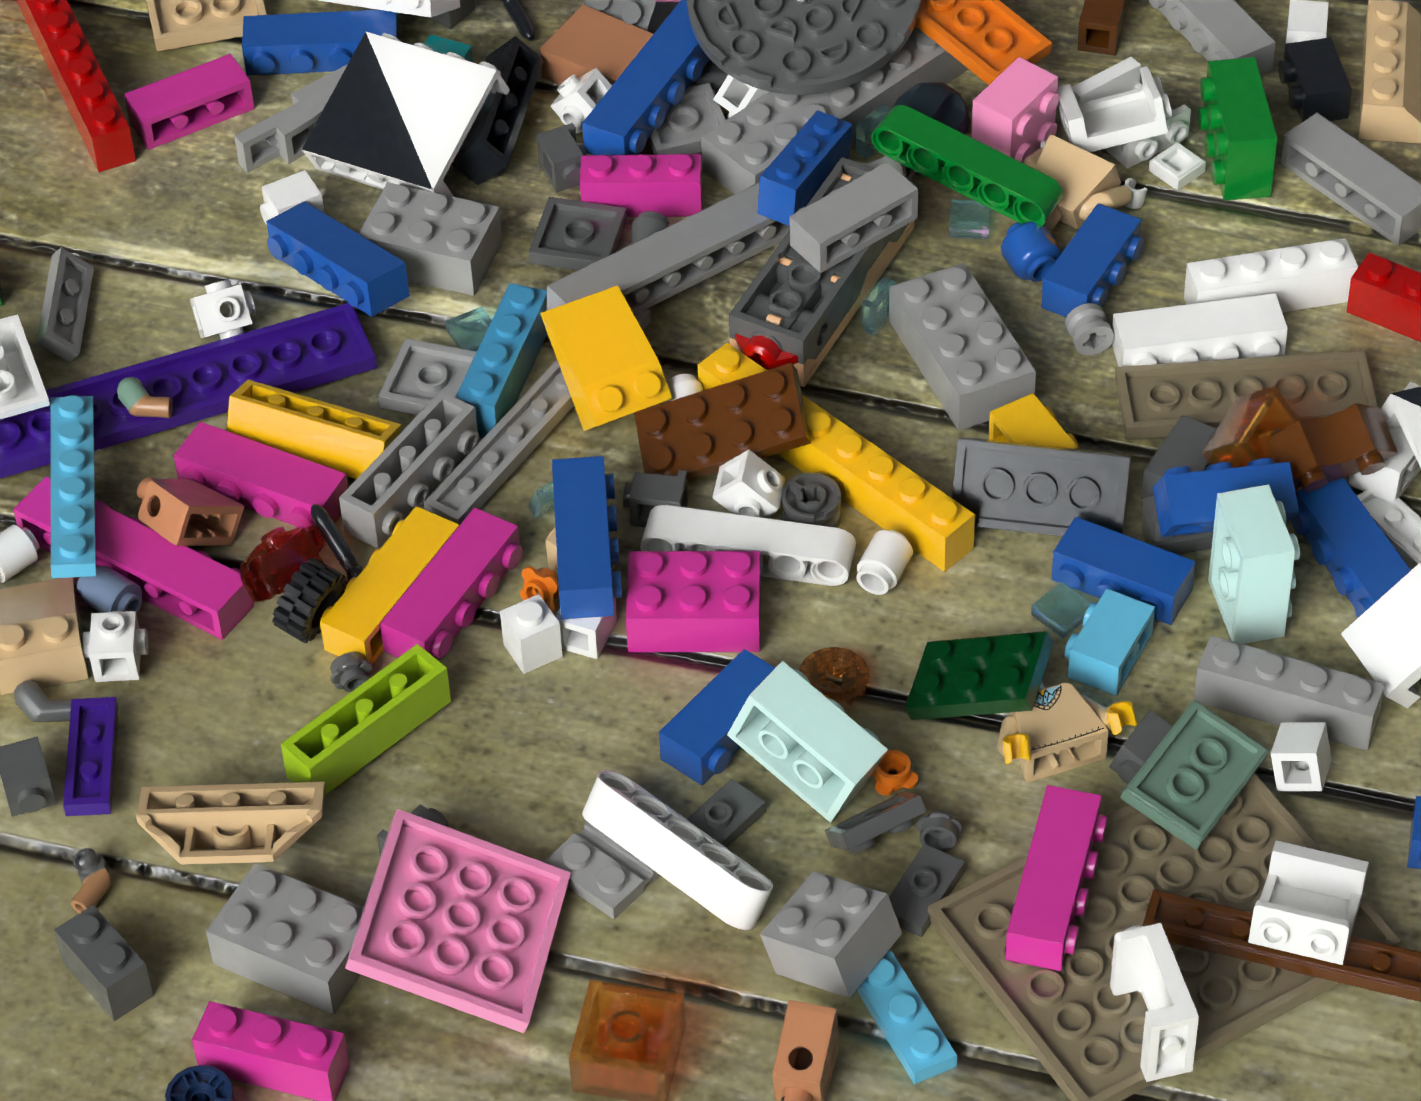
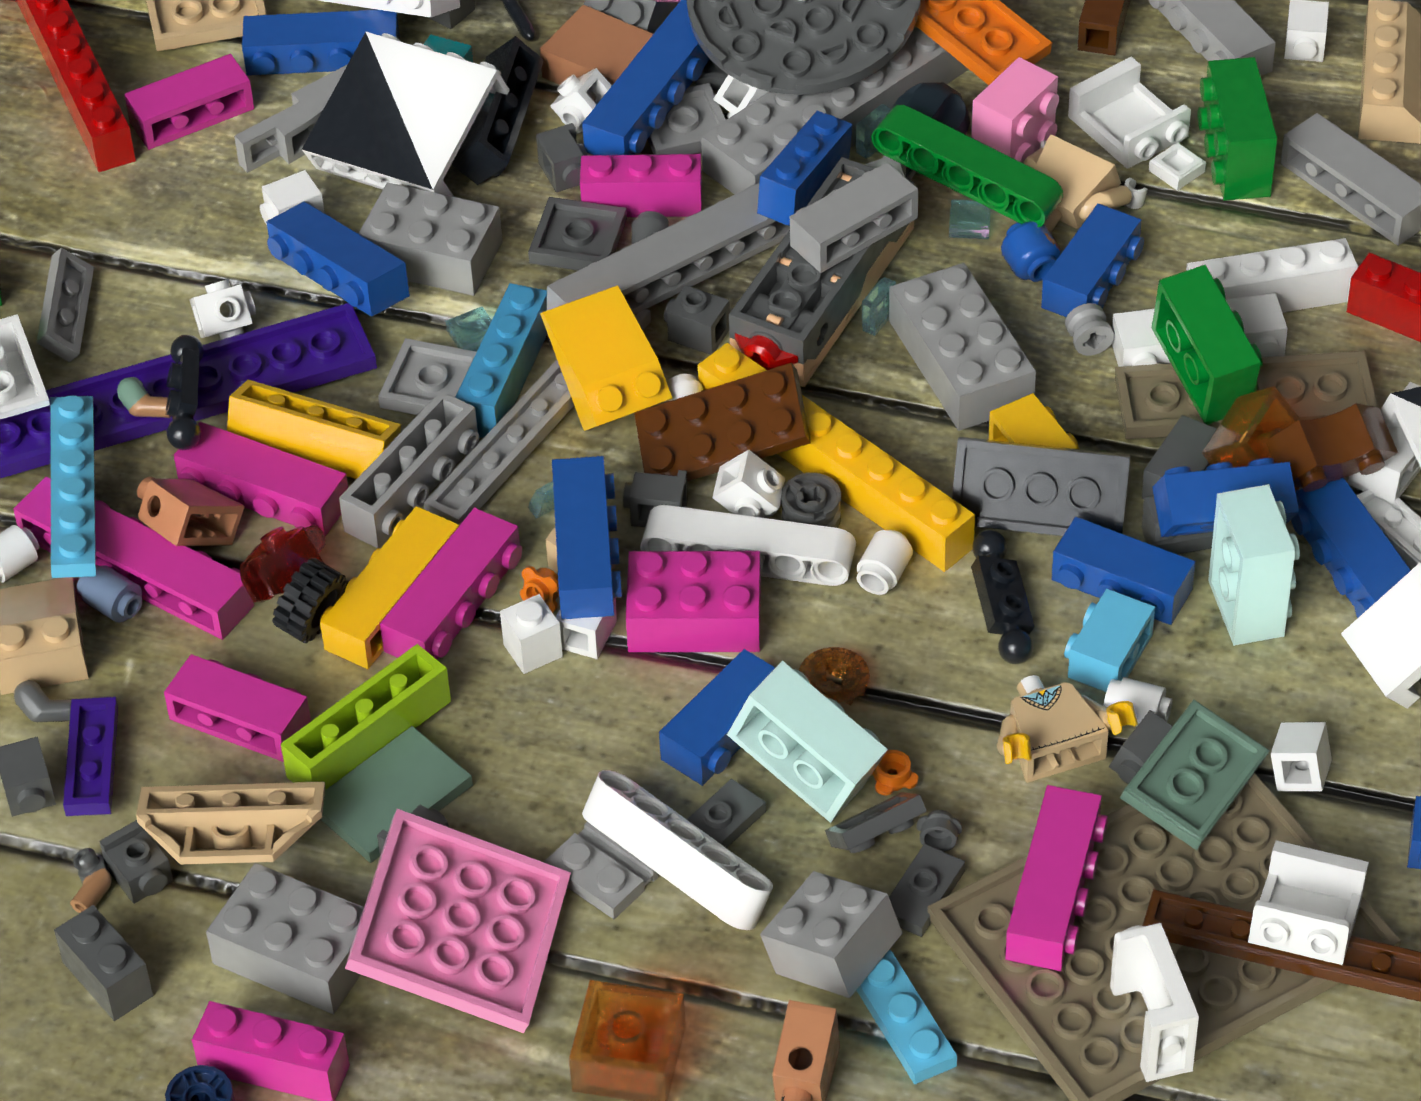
(115, 646): white brick -> none
(136, 862): none -> dark grey brick
(183, 400): none -> black plate
(235, 706): none -> dark pink brick
(335, 541): black piece -> none
(350, 671): dark grey plate -> none
(395, 777): none -> sand green tile
(697, 319): none -> dark grey brick
(979, 676): dark green plate -> none
(1002, 597): none -> black plate
(1060, 610): clear light blue tile -> none
(1117, 117): white panel -> none
(1142, 695): none -> white brick
(1205, 342): none -> green brick
(1288, 690): light grey brick -> none
(1315, 80): black brick -> none

